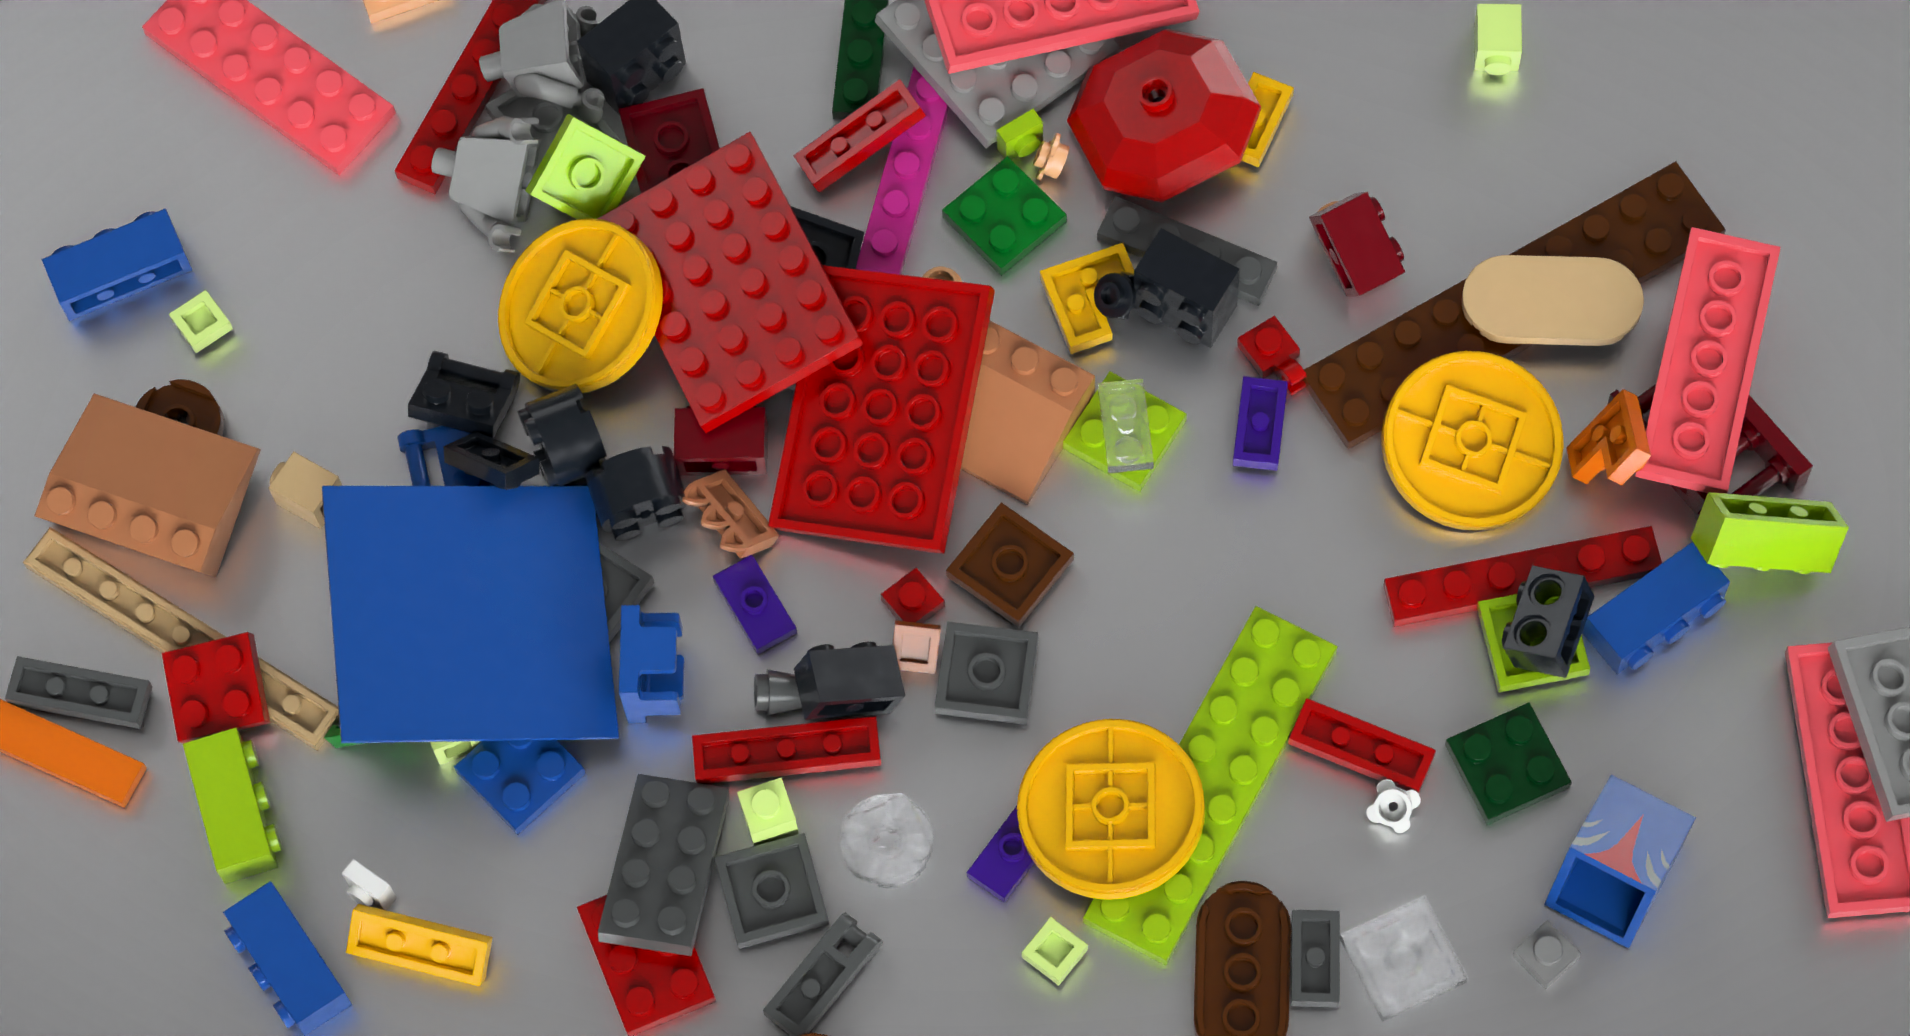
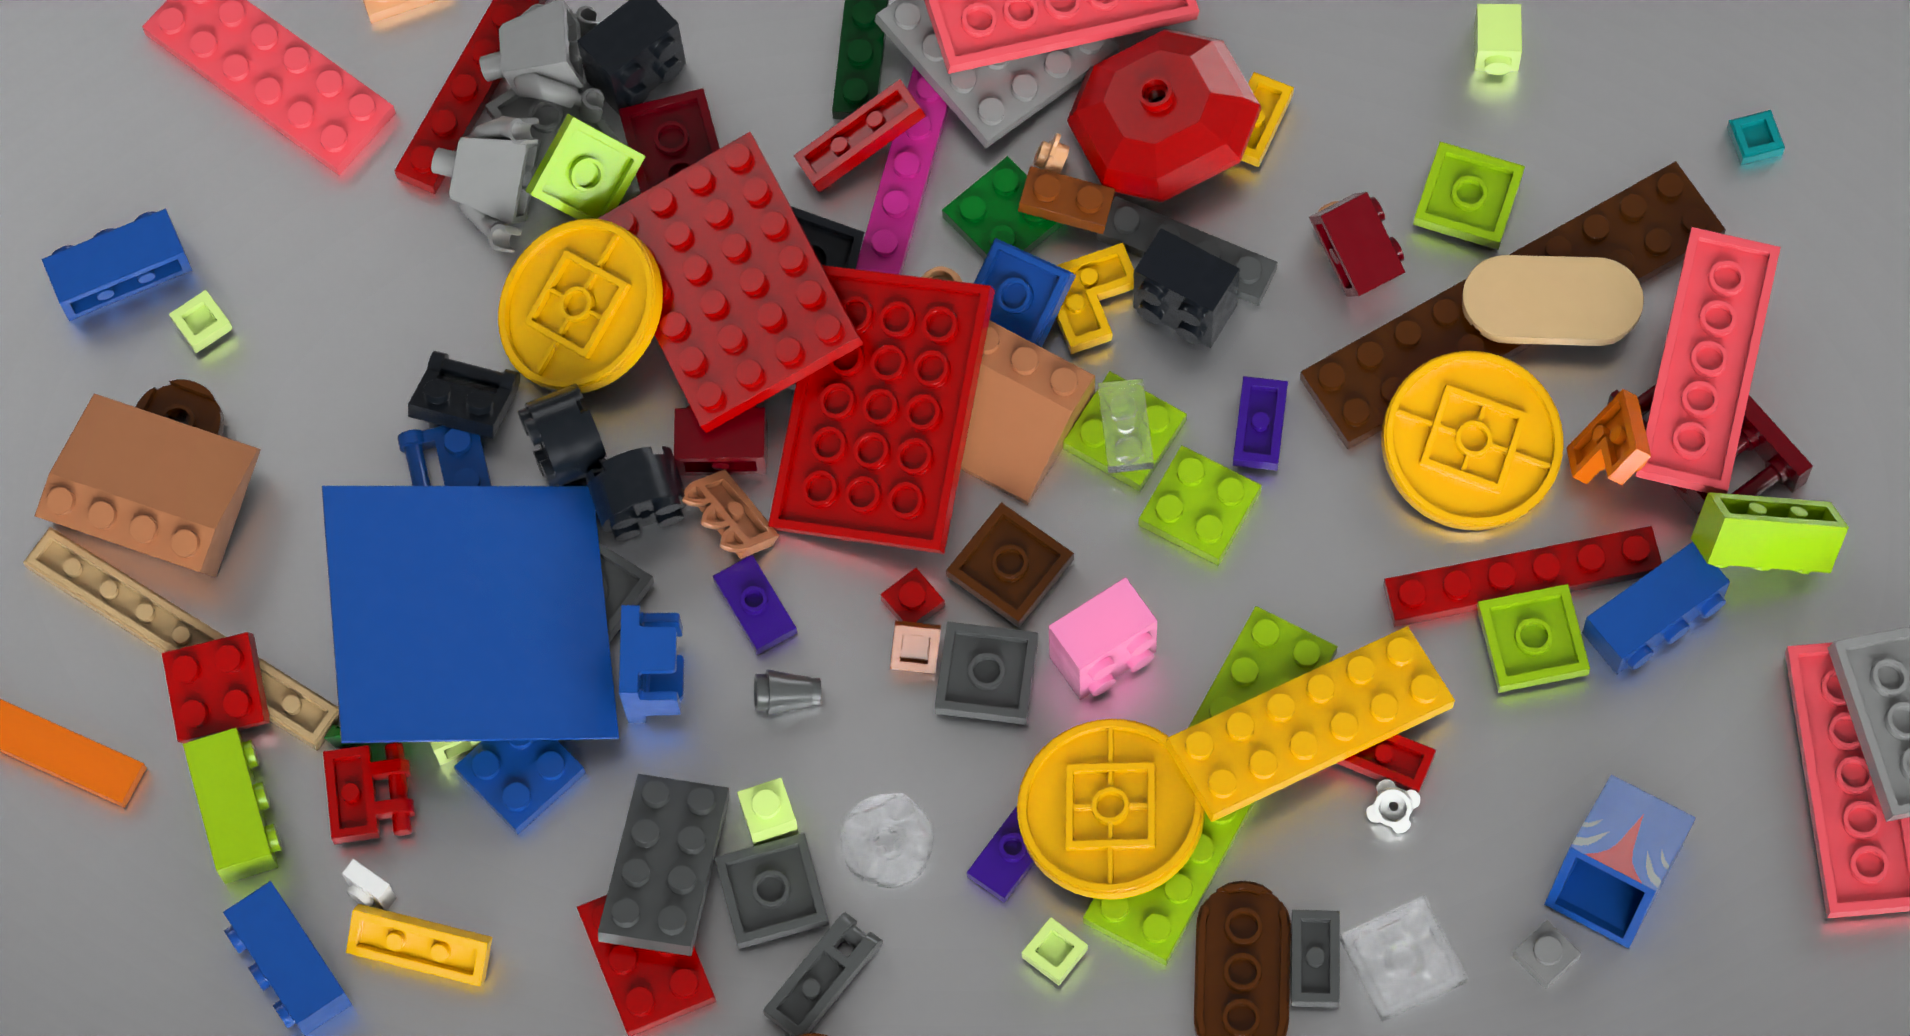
(78, 692): dark grey plate -> none
(299, 487): tan brick -> none
(352, 792): none -> red plate
(491, 460): black plate -> none
(786, 750): red plate -> none
(849, 681): black brick -> none
(1020, 135): lime plate -> none
(1026, 290): none -> blue plate
(1066, 200): none -> dark orange plate
(1103, 639): none -> bright pink brick
(1115, 295): black plate -> none
(1199, 505): none -> lime plate
(1273, 350): red plate -> none
(1309, 723): none -> yellow plate
(1469, 195): none -> lime plate
(1508, 763): dark green plate -> none
(1558, 622): black brick -> none
(1755, 137): none -> teal tile

